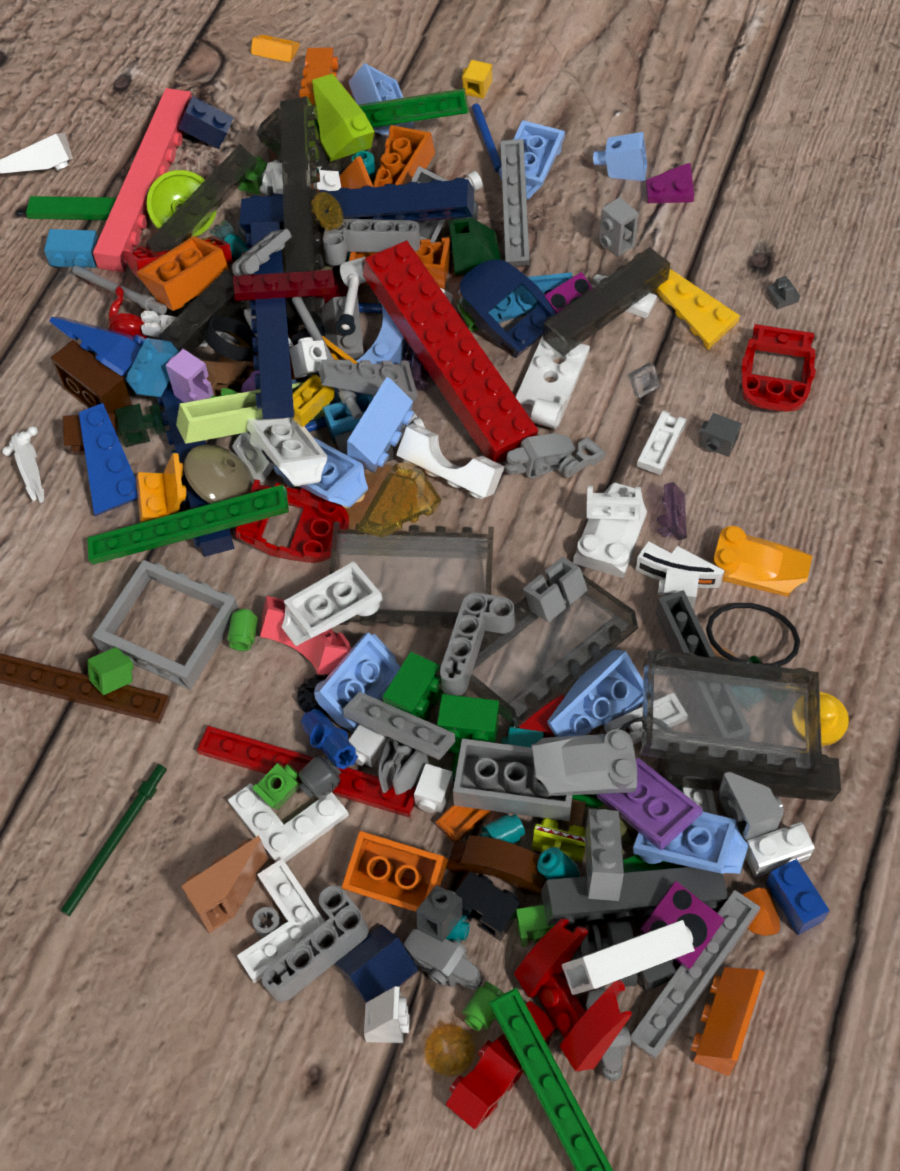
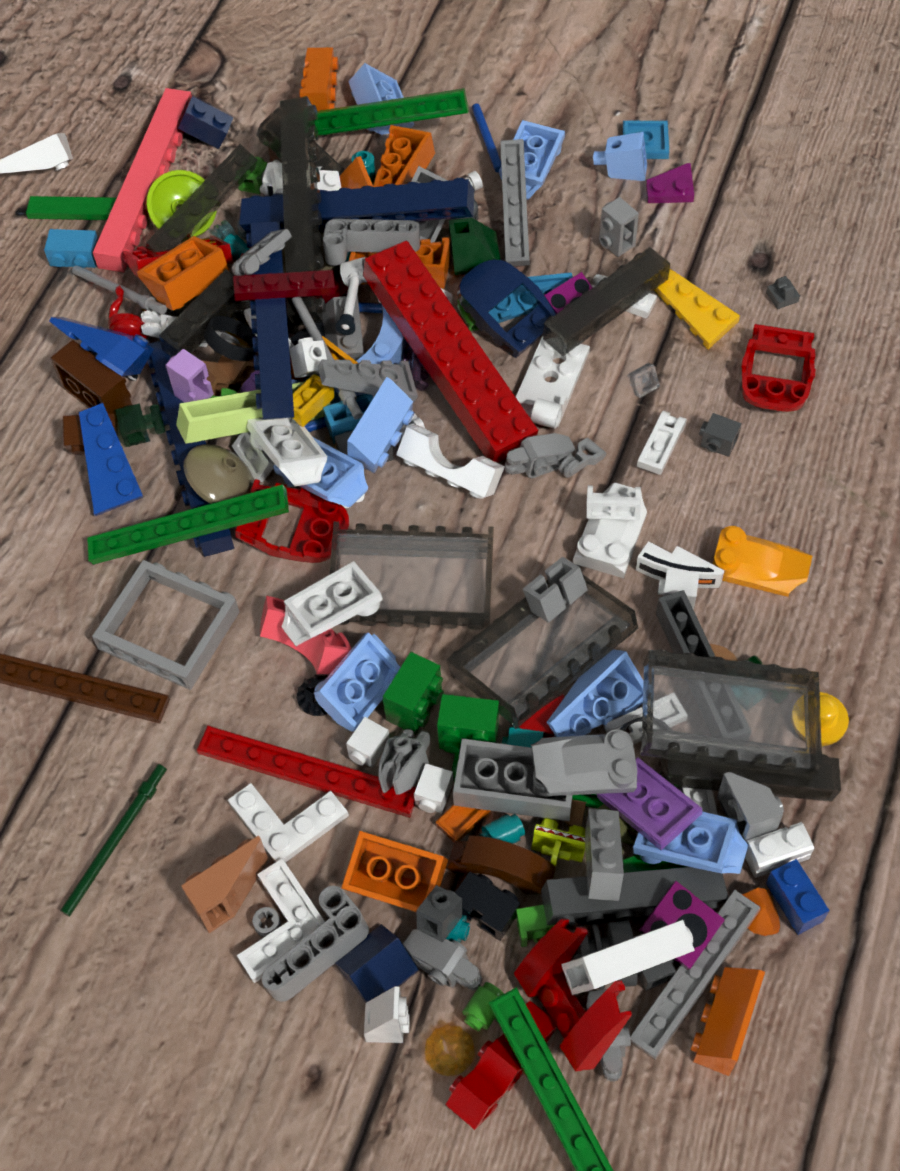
(26, 462): white piece -> none
(110, 670): bright green brick -> none
(149, 371): dark azure brick -> none
(161, 492): light orange bracket -> none
(242, 630): bright green brick -> none
(274, 47): light orange slope -> none
(278, 797): bright green brick -> none
(319, 777): dark grey head -> none
(329, 739): blue piece -> none
(334, 217): clear yellow gear -> none
(340, 119): lime wedge -> none
(399, 725): light grey plate -> none
(400, 499): clear yellow wedge -> none
(477, 78): yellow brick -> none
(486, 618): light grey beam -> none
(557, 865): teal brick -> none
(655, 136): none -> dark azure tile
(675, 520): clear purple plate -> none
(758, 607): black piece -> none

